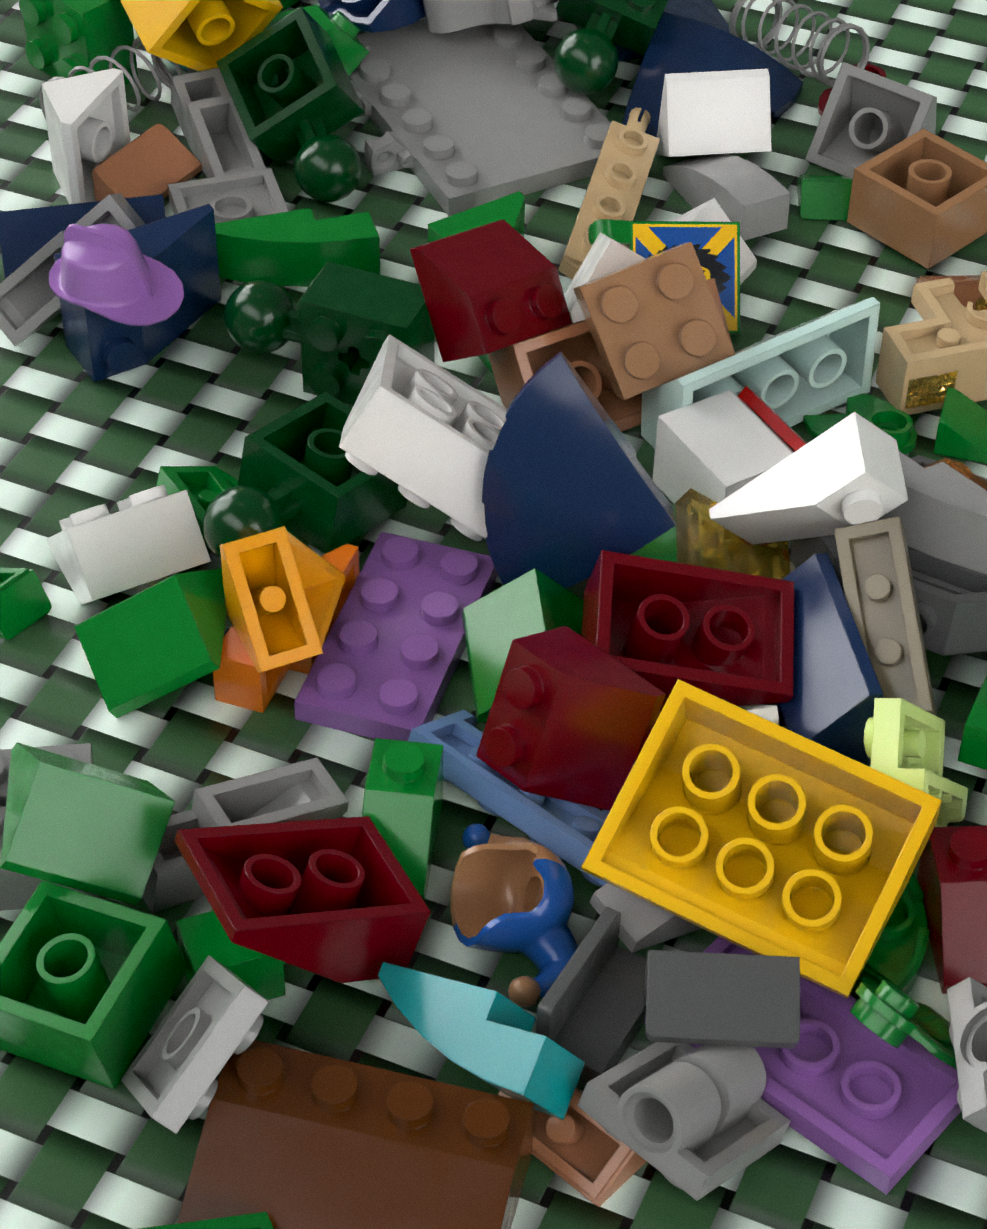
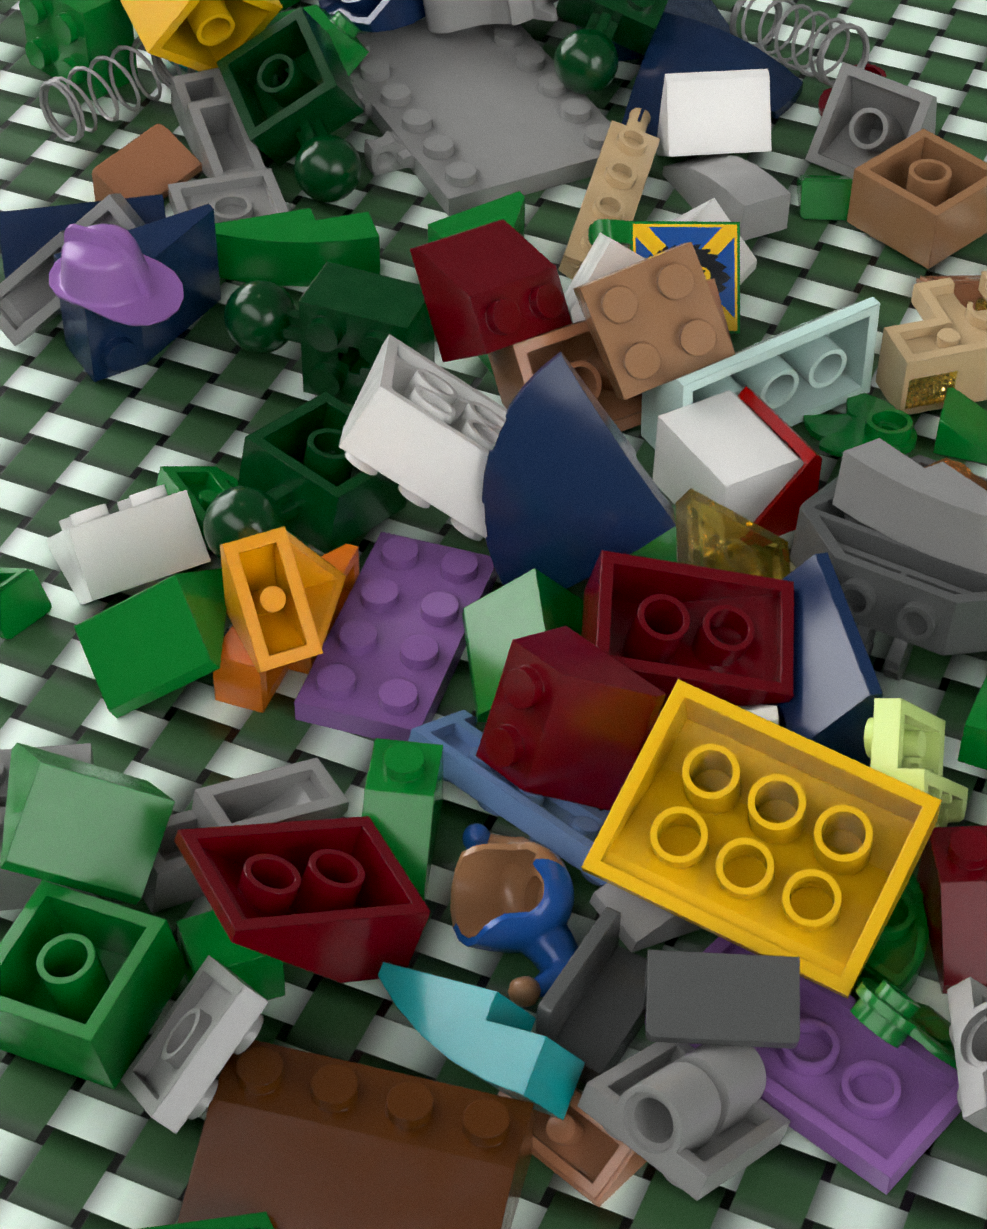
(84, 127): white slope -> none
(828, 484): white slope -> none
(885, 607): dark tan plate -> none

